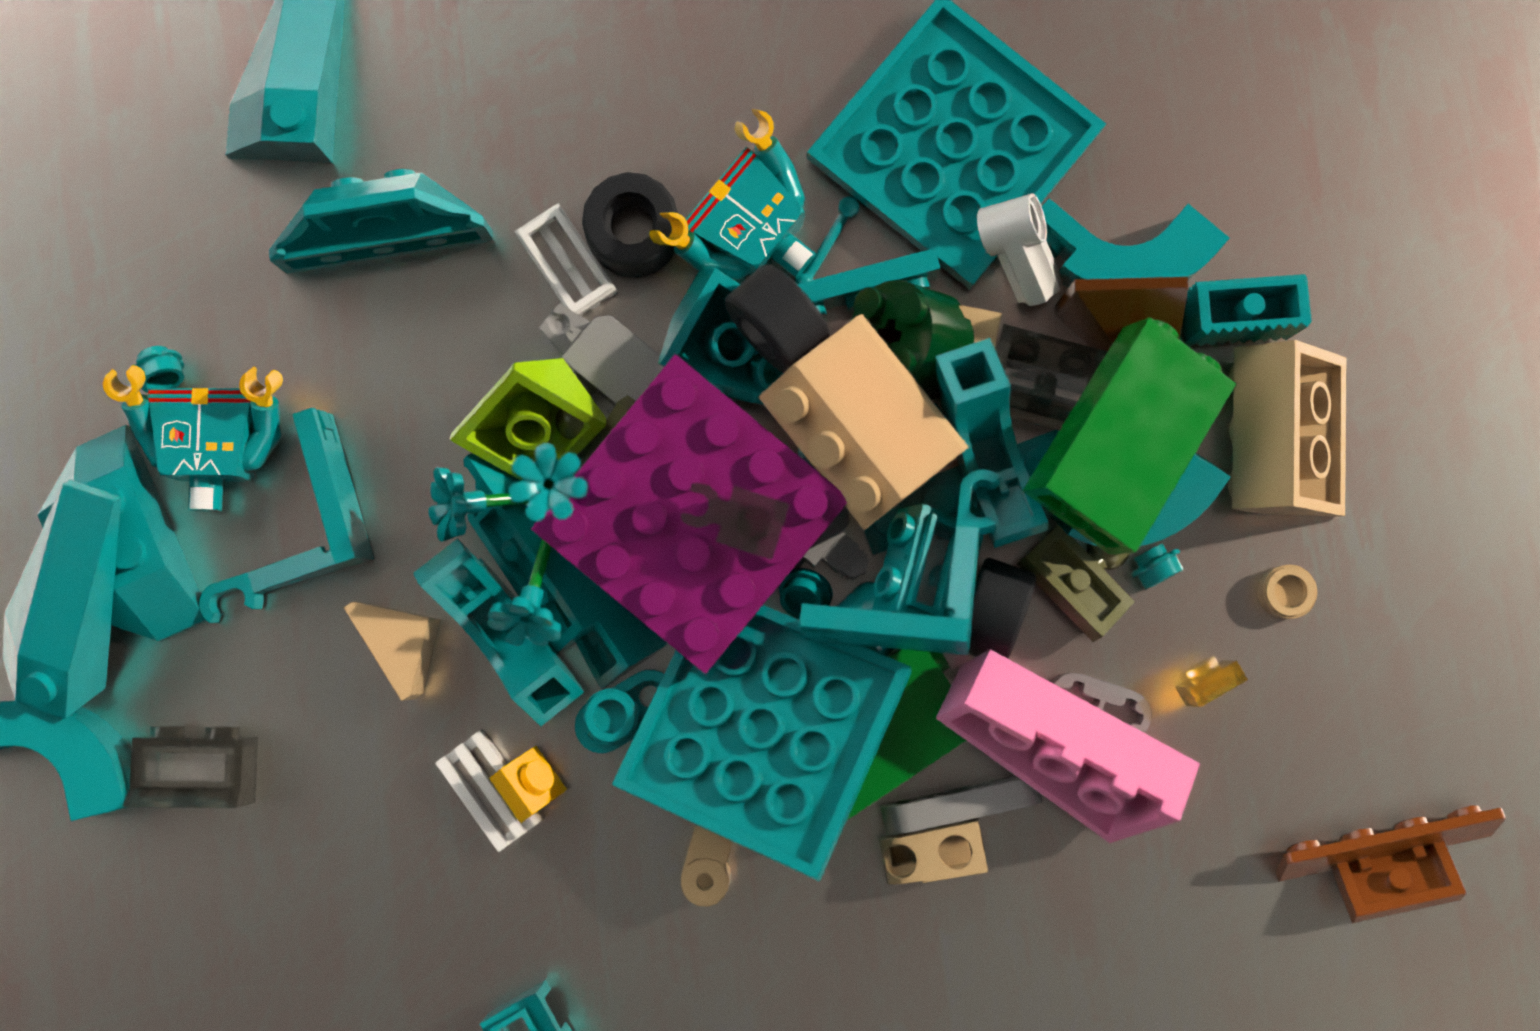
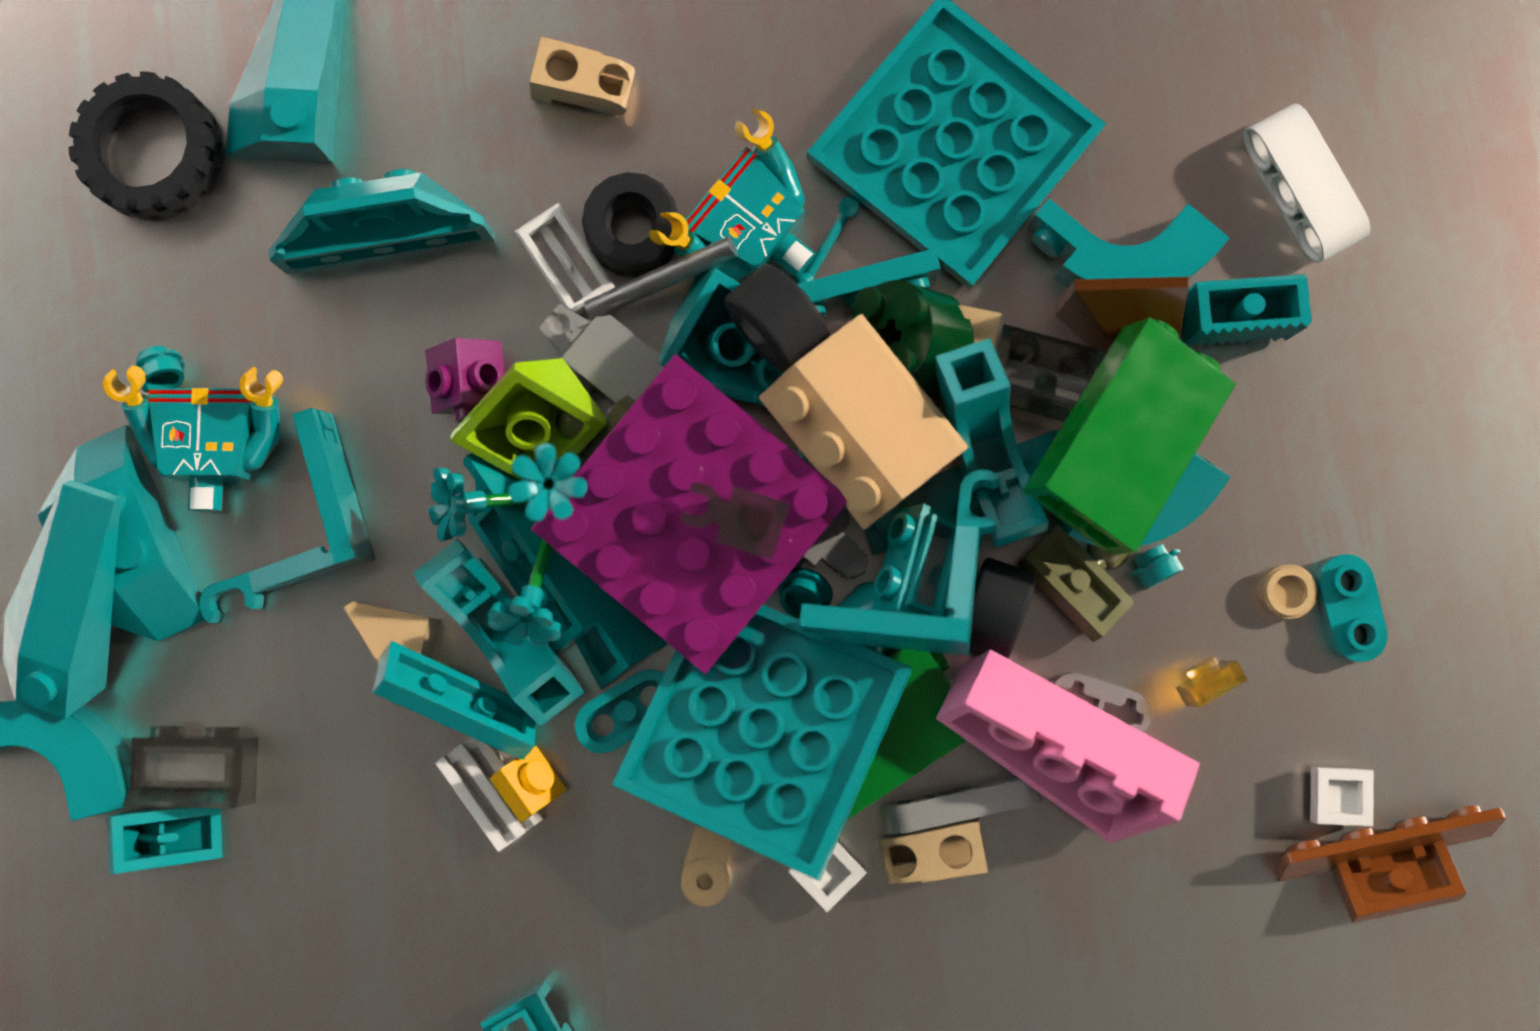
(104, 115): none -> black tyre
(162, 838): none -> teal slope
(454, 700): none -> teal plate
(462, 374): none -> magenta brick
(580, 77): none -> tan leg
(610, 716): teal tile -> none
(661, 278): none -> flat silver bar
(838, 878): none -> white plate
(1018, 236): white piece -> none
(1288, 430): tan slope -> none
(1306, 183): none -> white beam
(1342, 796): none -> white plate
(1345, 610): none -> teal plate

